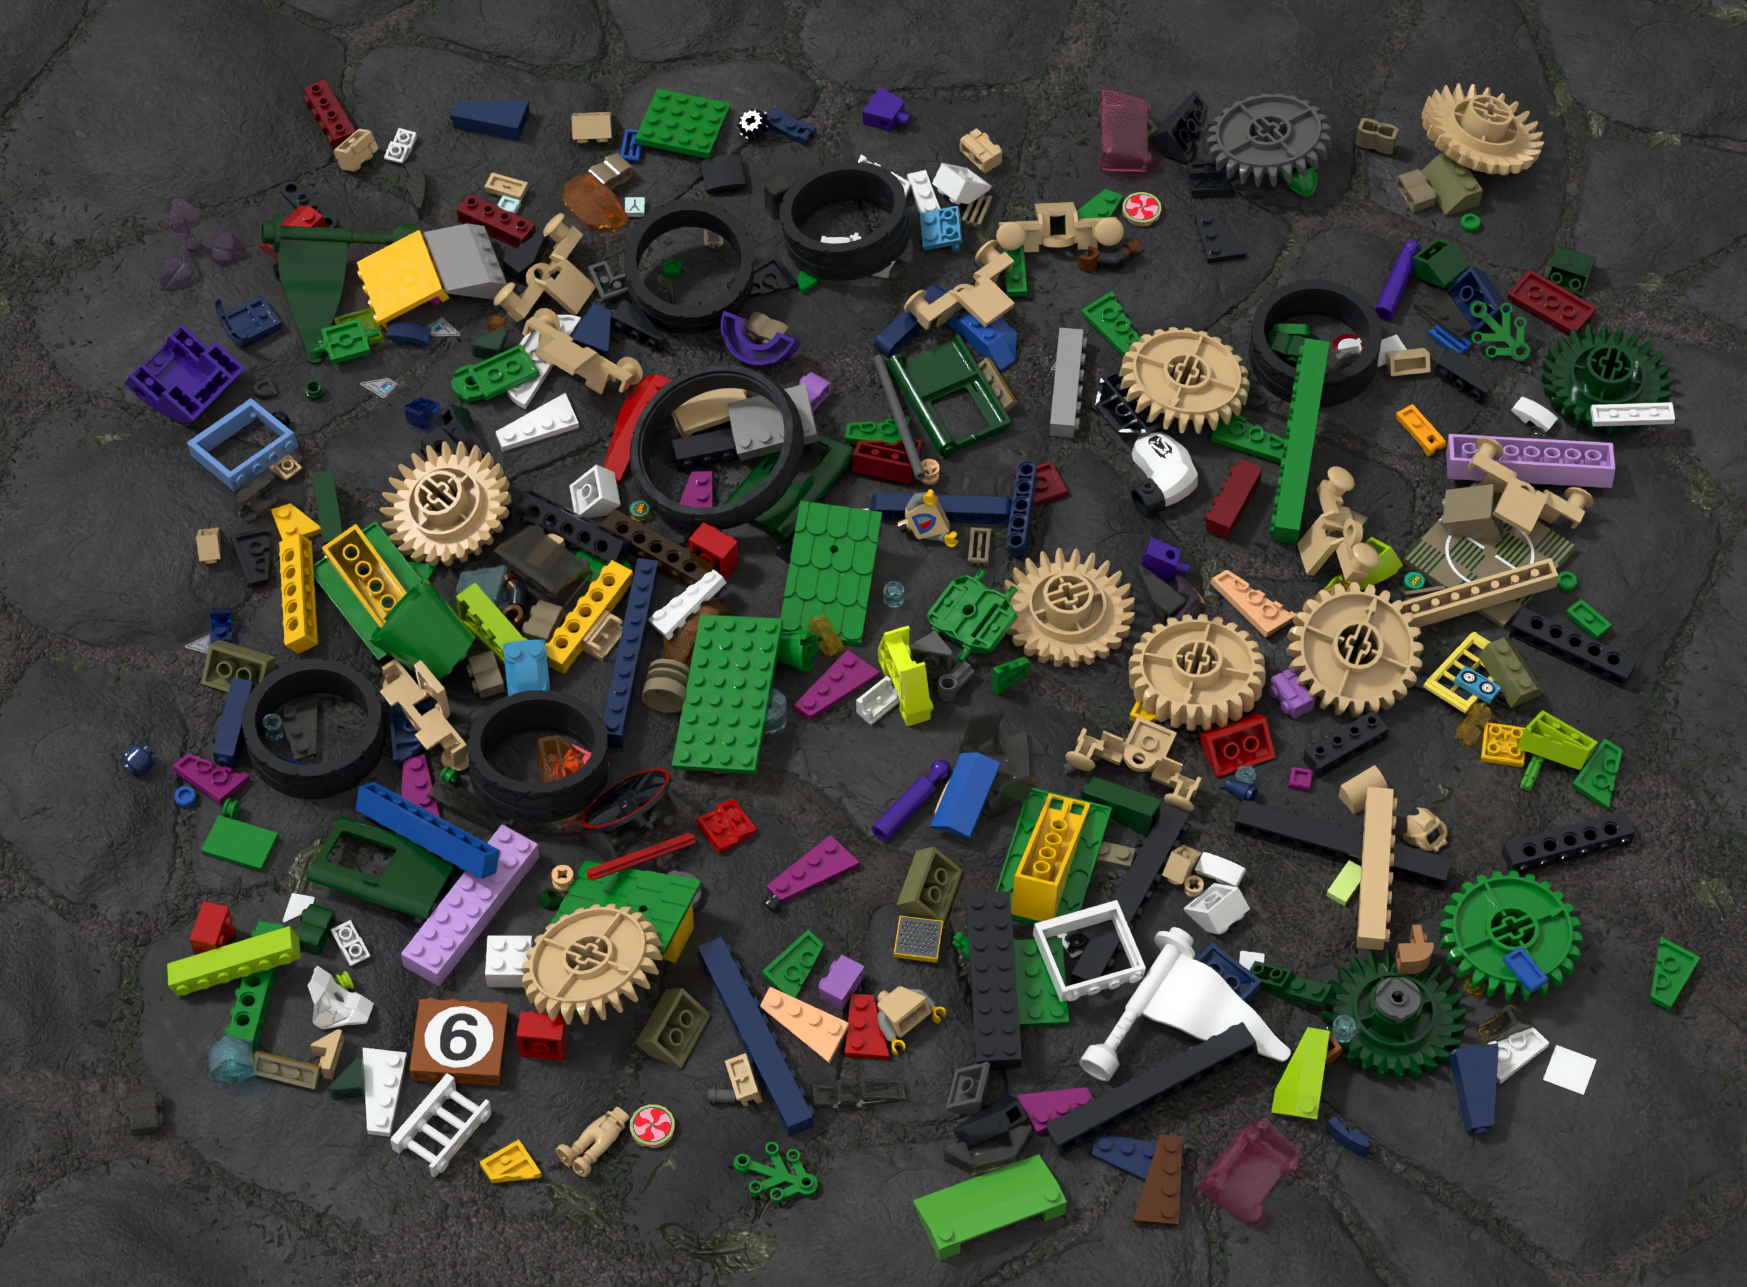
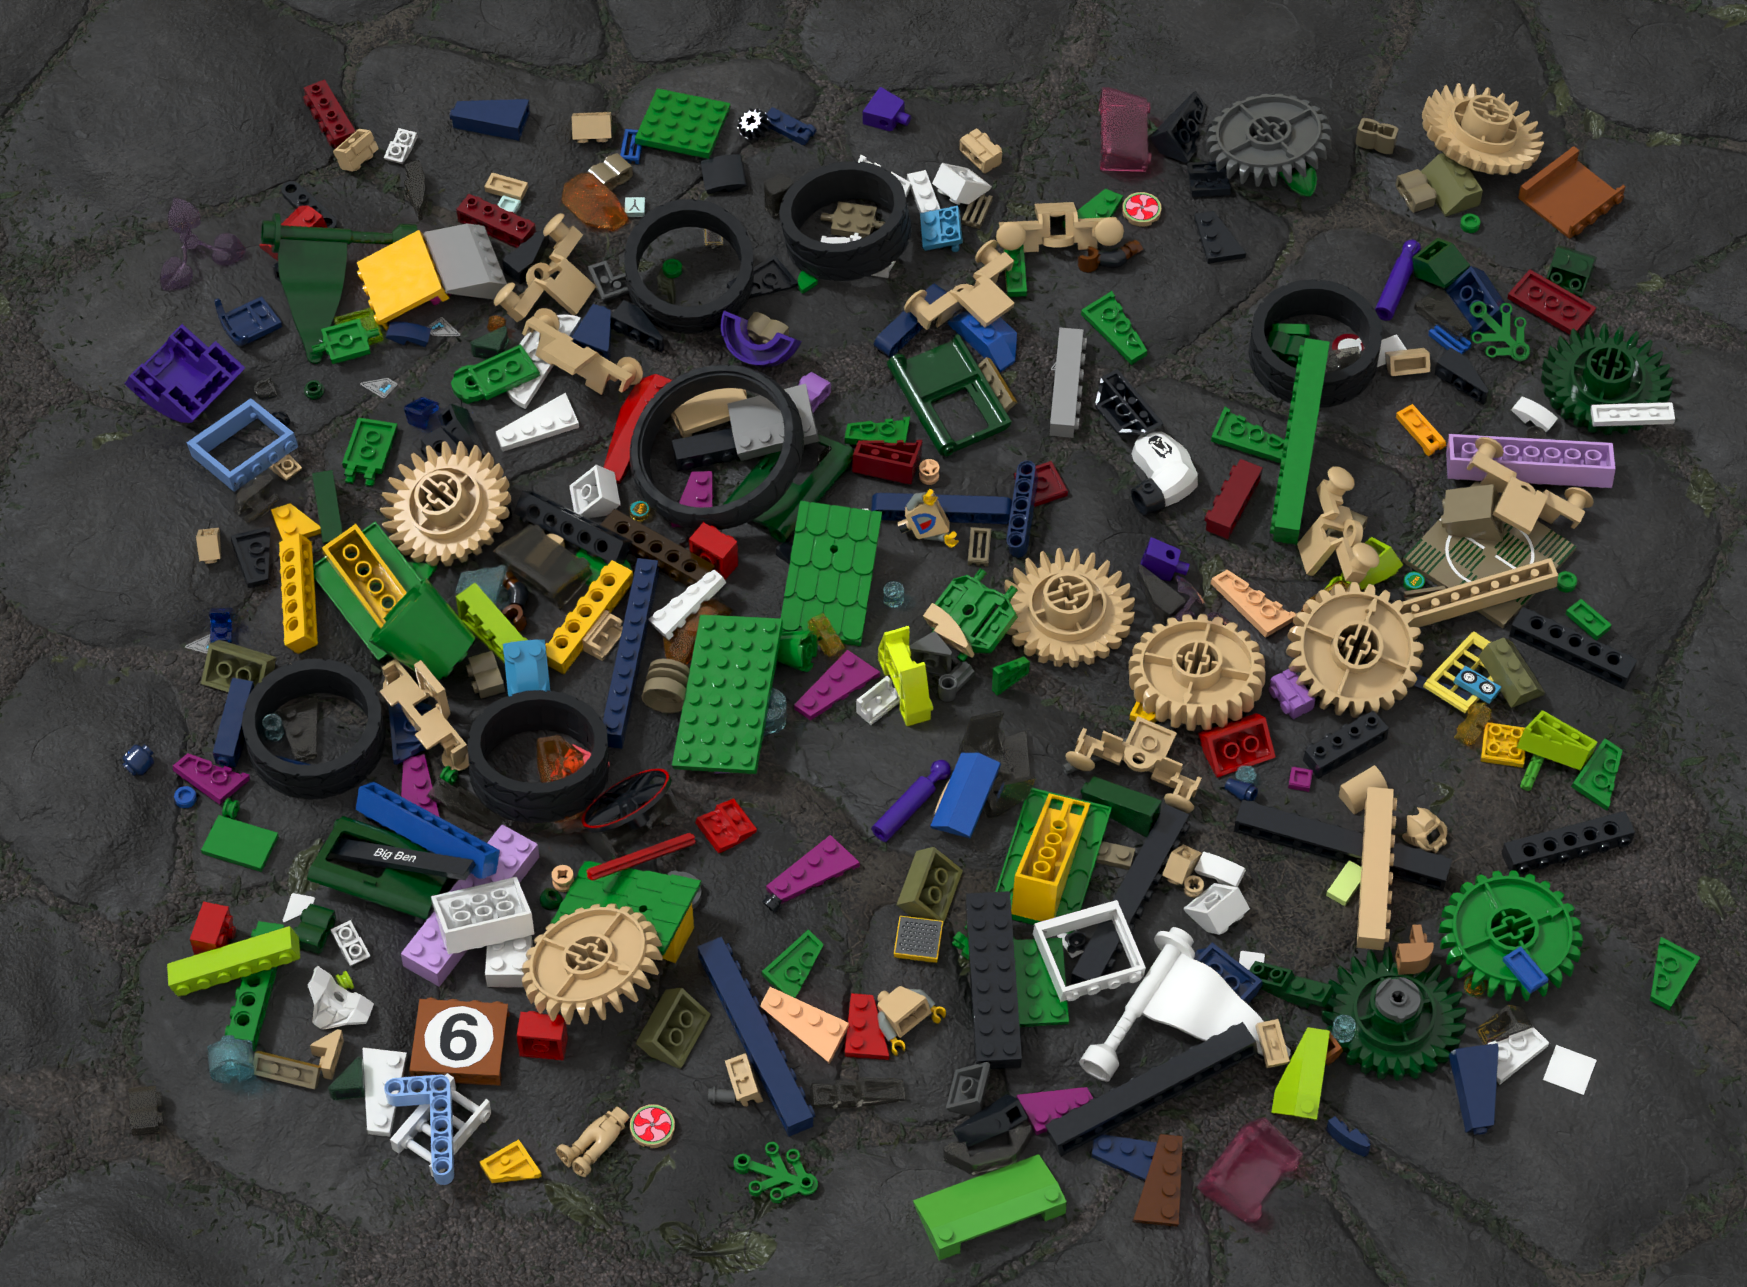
(368, 449): none -> green tile
(402, 859): none -> black tile
(438, 1119): none -> light blue beam
(483, 915): none -> white slope
(543, 621): dark tan brick -> none
(841, 981): medium lavender brick -> none
(853, 219): none -> dark tan plate
(899, 417): dark grey piece -> none
(947, 629): none -> tan slope
(1167, 359): tan gear -> none
(1272, 1043): none -> tan plate
(1569, 194): none -> dark orange panel

